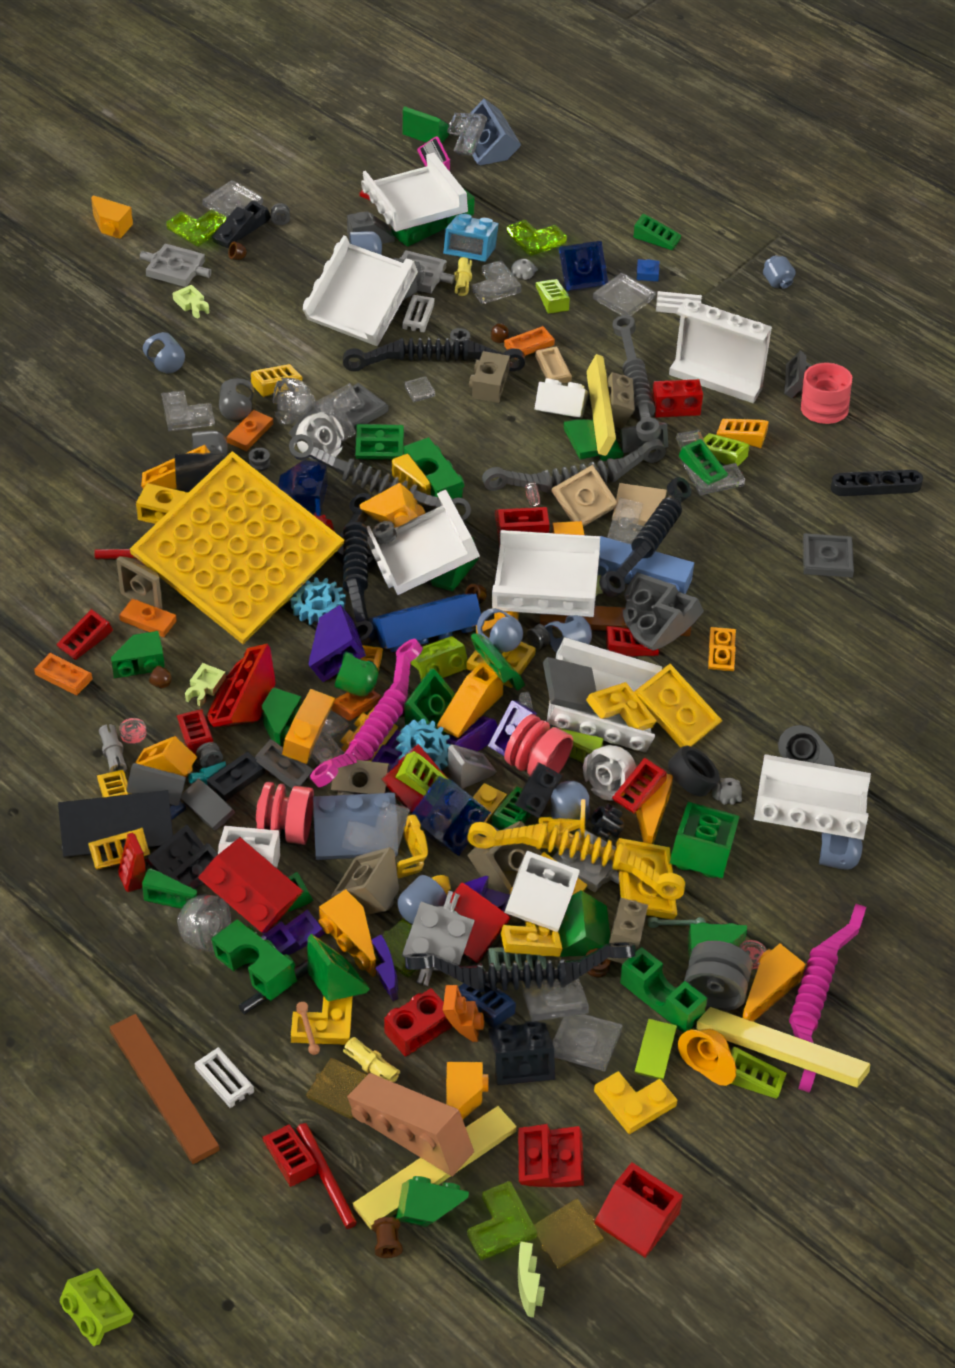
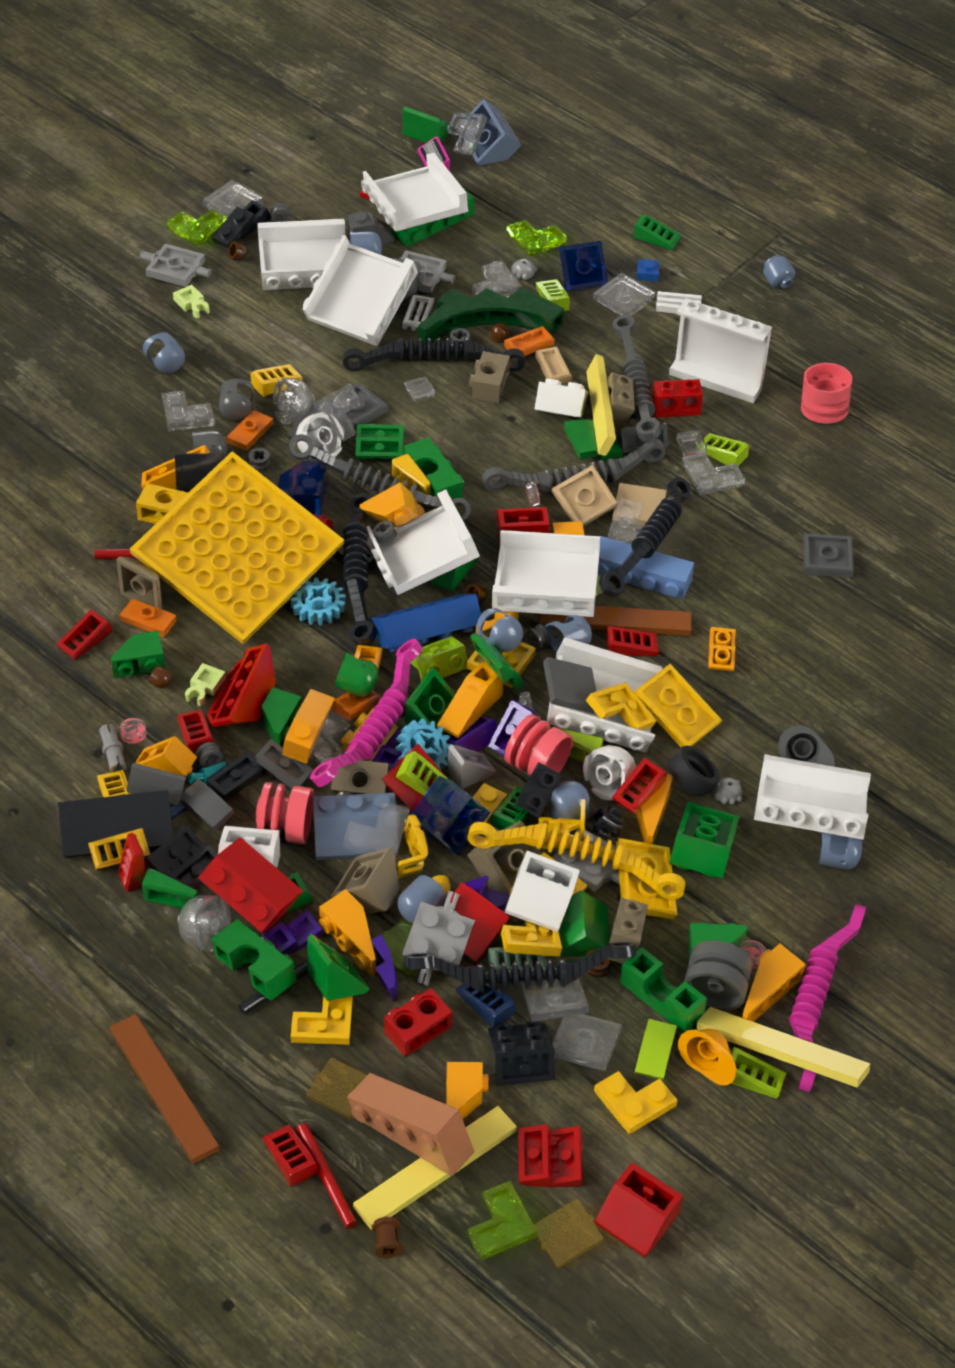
(63, 674): orange plate -> none
(94, 1305): lime bracket -> none
(112, 217): light orange slope -> none
(237, 1094): white tile -> none
(296, 251): none -> white panel
(302, 1008): nougat hinge -> none
(334, 637): dark purple slope -> none
(370, 1060): light yellow pin -> none
(427, 1202): green slope -> none
(462, 1013): orange slope -> none
(463, 276): light yellow pin -> none
(471, 237): dark azure piece -> none
(490, 308): none -> dark green arch
(528, 1281): yellowish green slope -> none
(653, 922): sand green hinge -> none
(658, 611): dark grey brick -> none
(700, 449): green slope -> none
(750, 431): light orange slope -> none
(795, 374): dark grey plate -> none
(843, 482): black beam -> none

